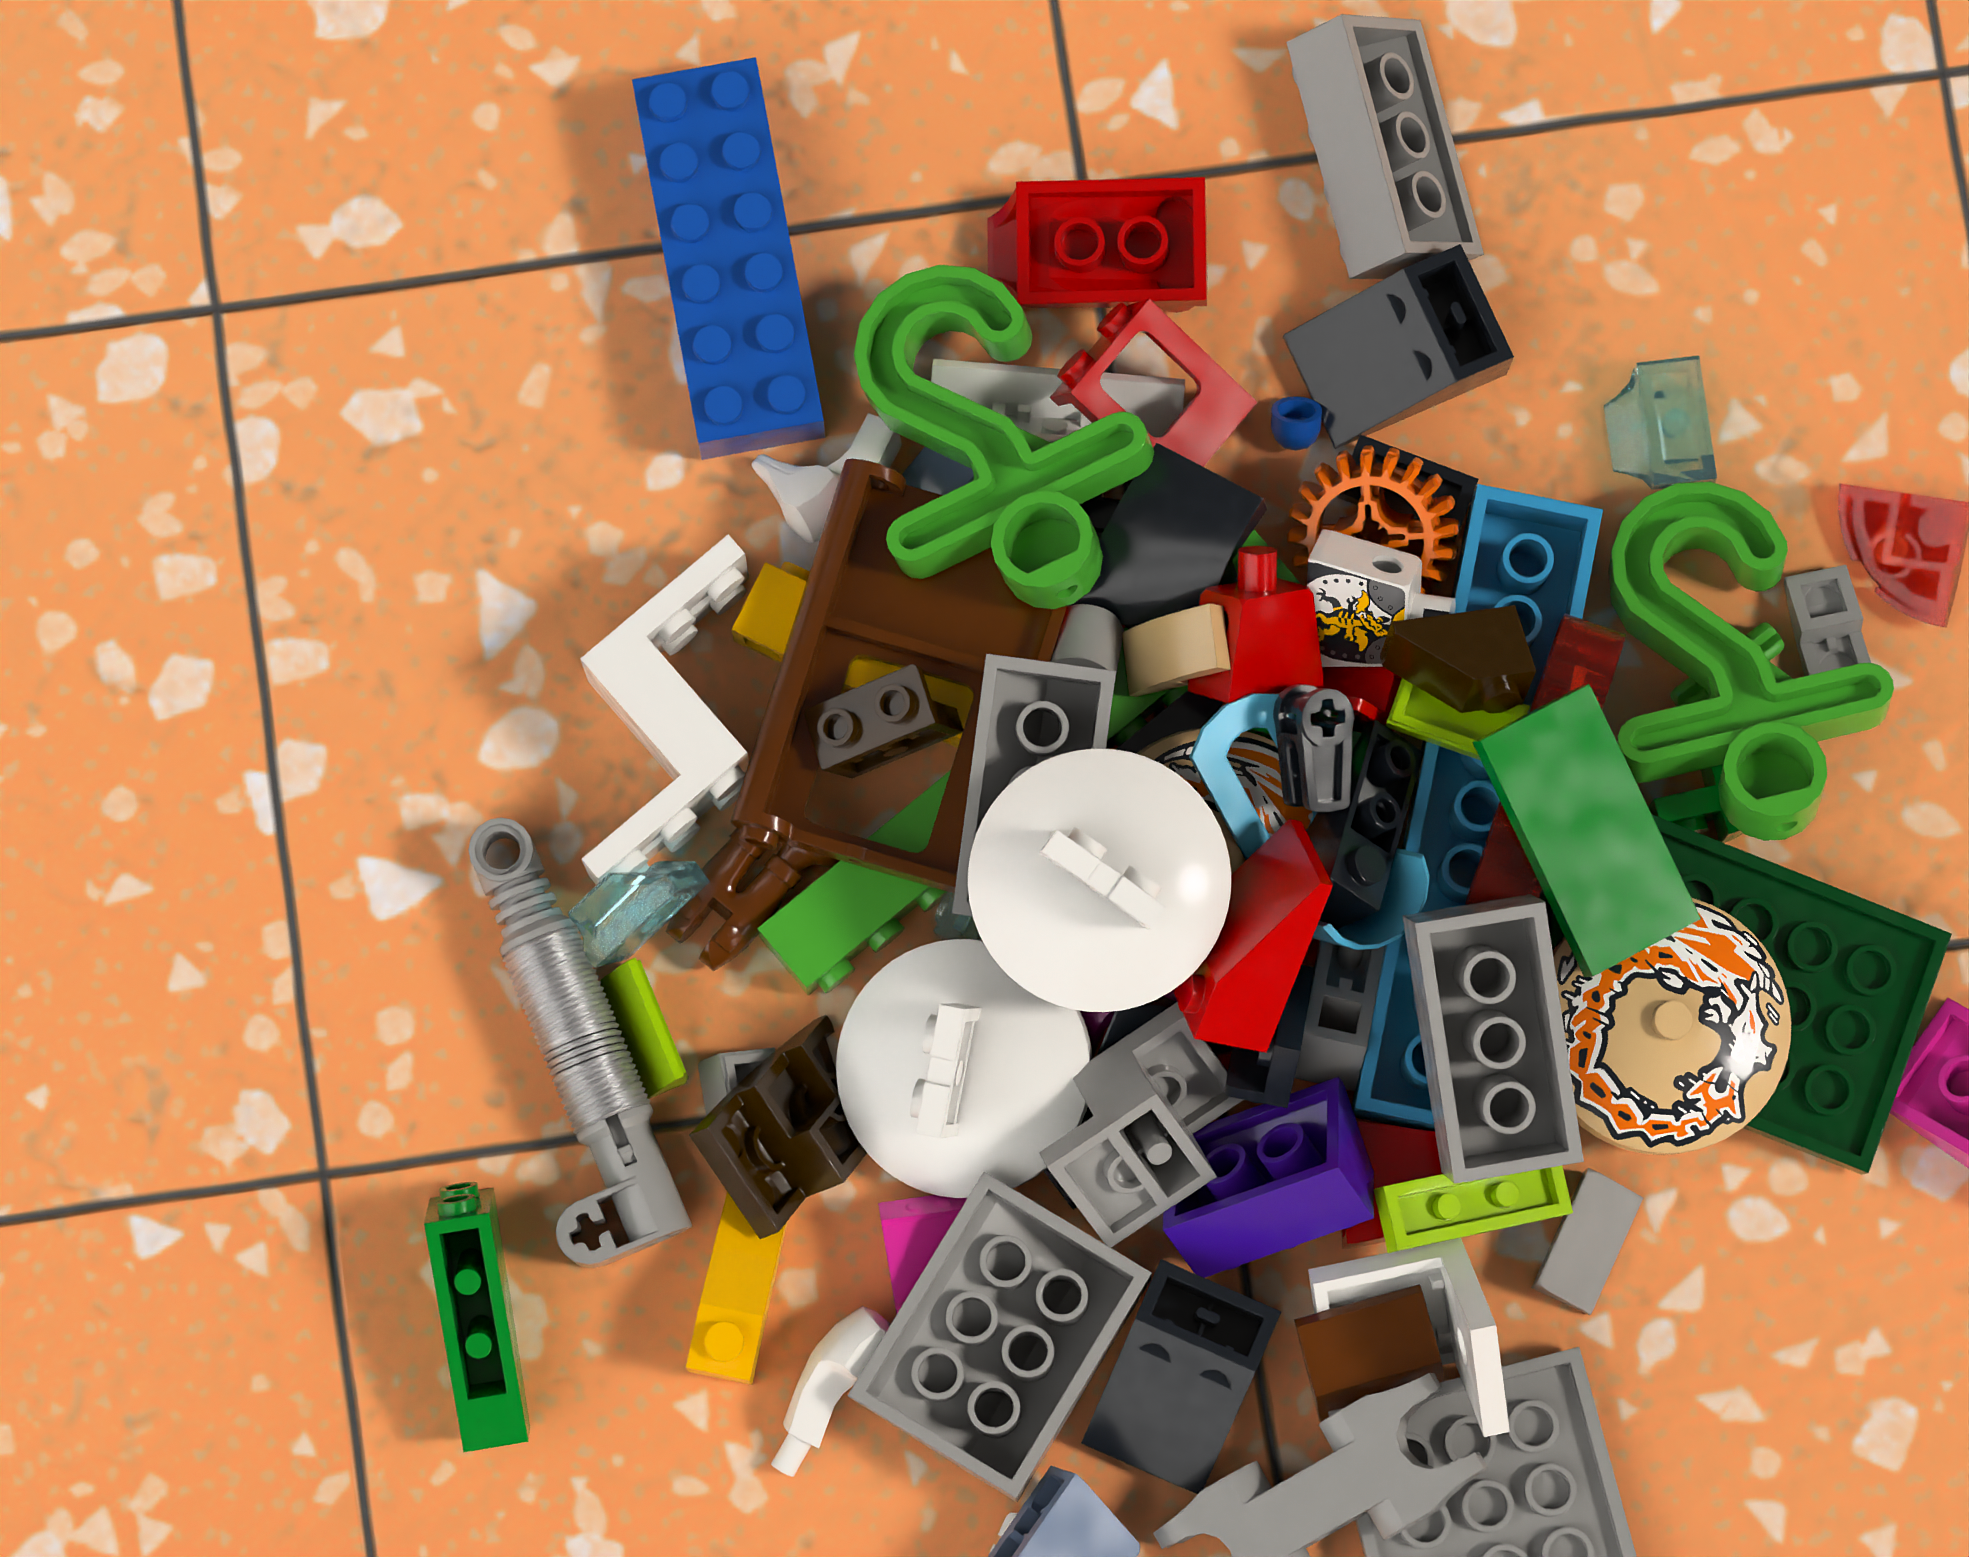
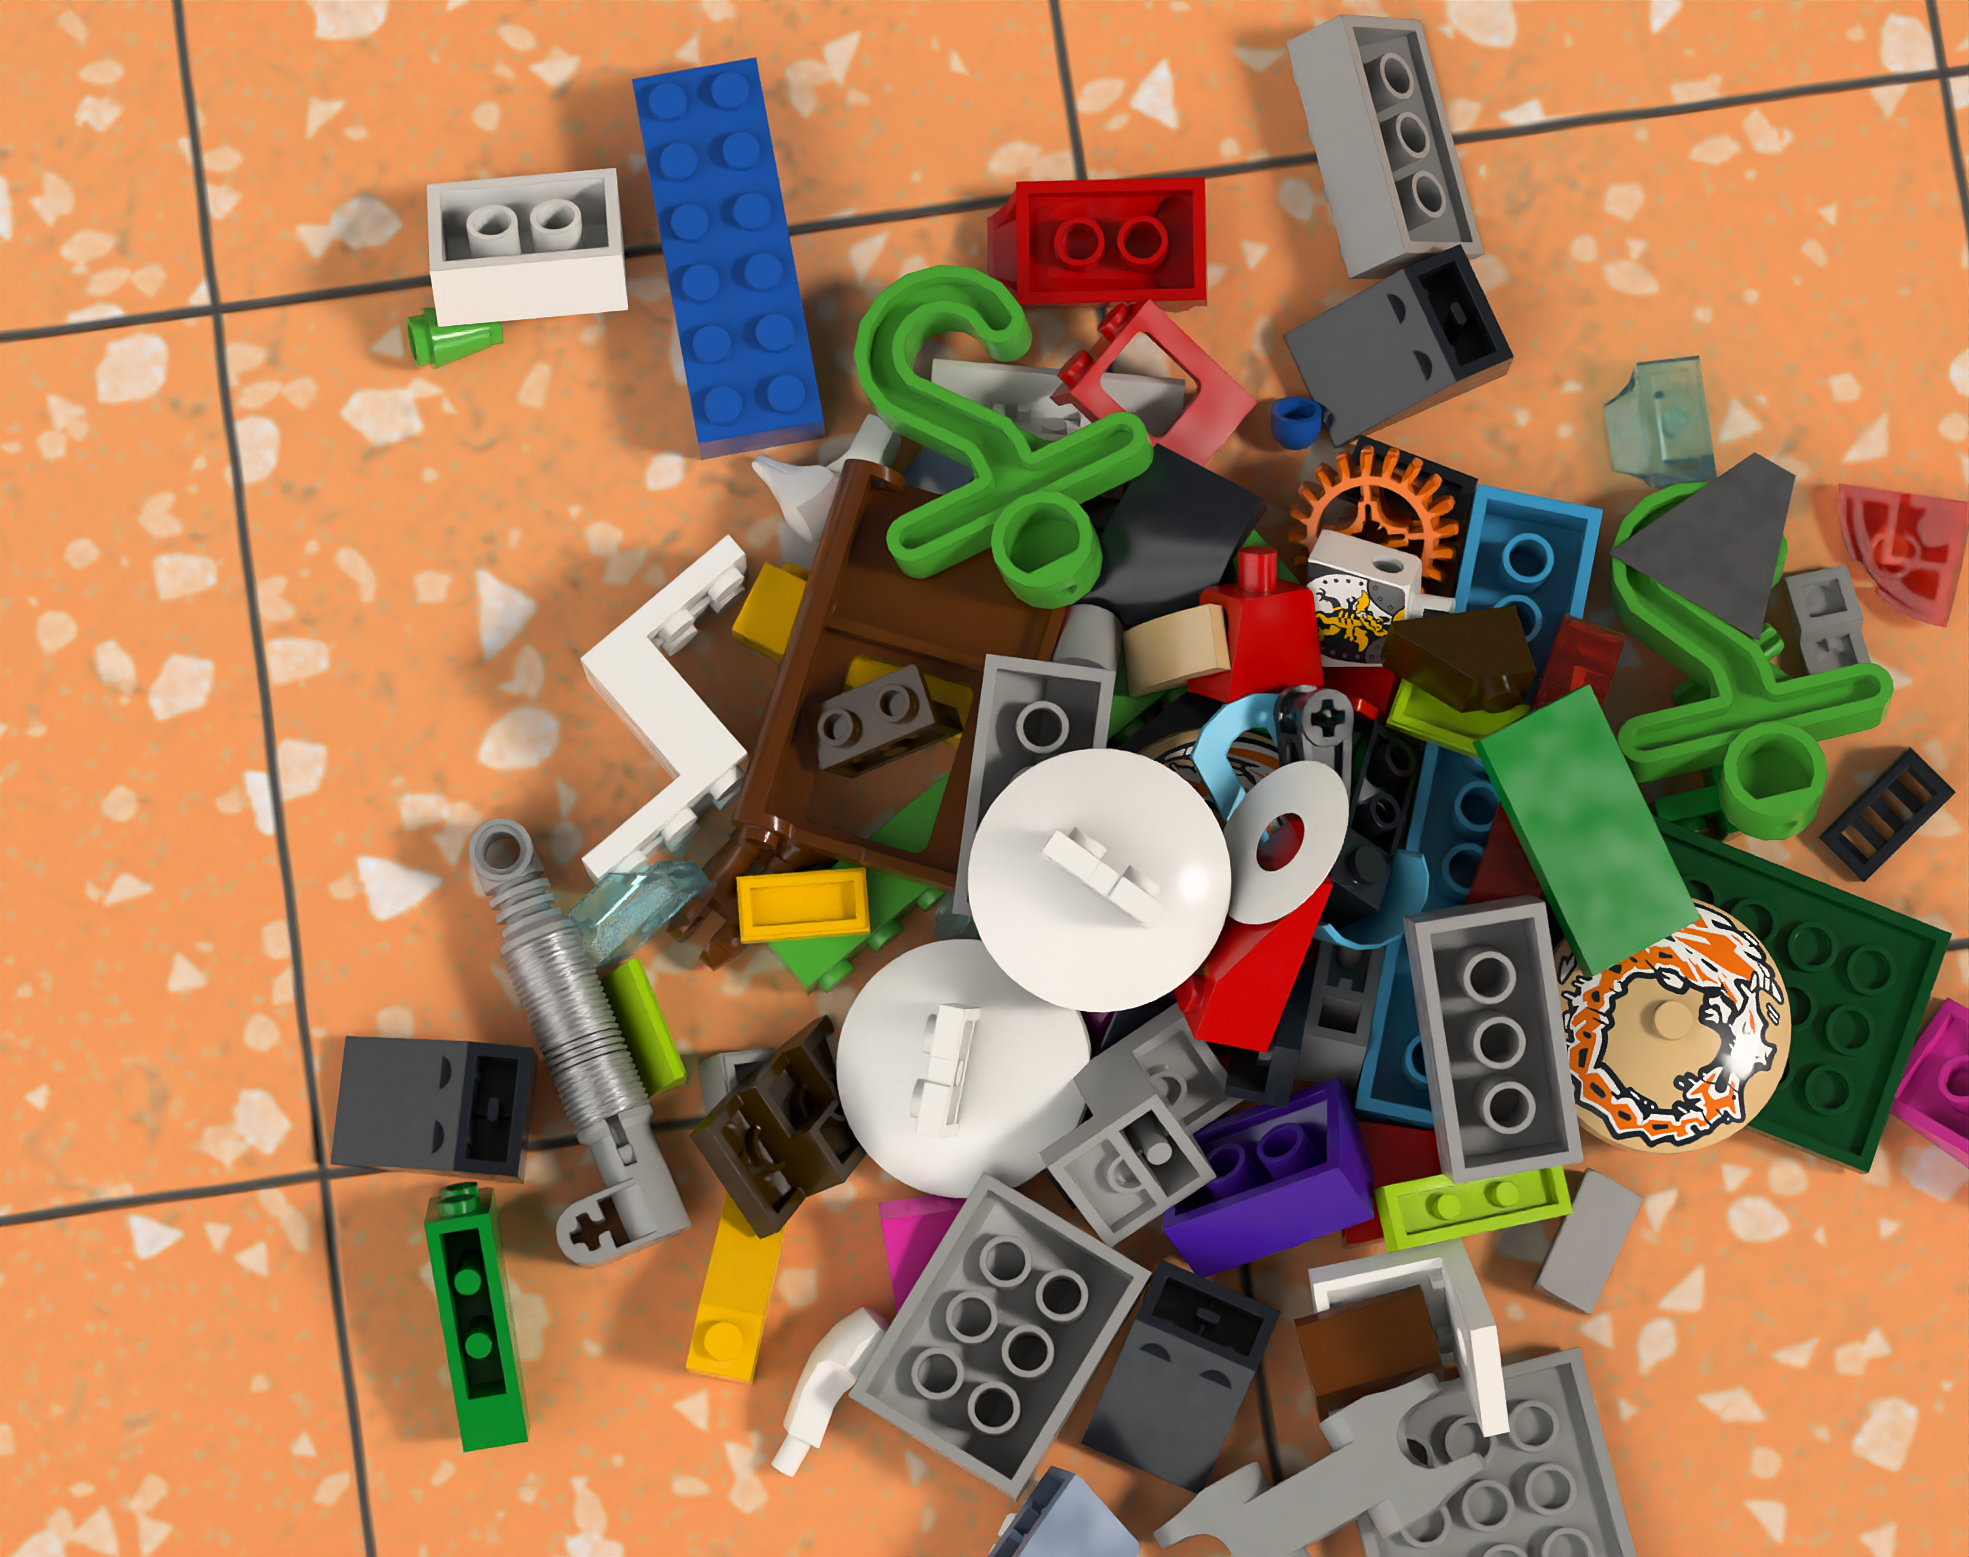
(435, 1107): none -> black slope
(448, 343): none -> bright green cone
(526, 247): none -> white brick
(803, 905): none -> yellow tile
(1322, 803): none -> white sticker
(1720, 543): none -> flat silver sticker
(1925, 775): none -> black slope

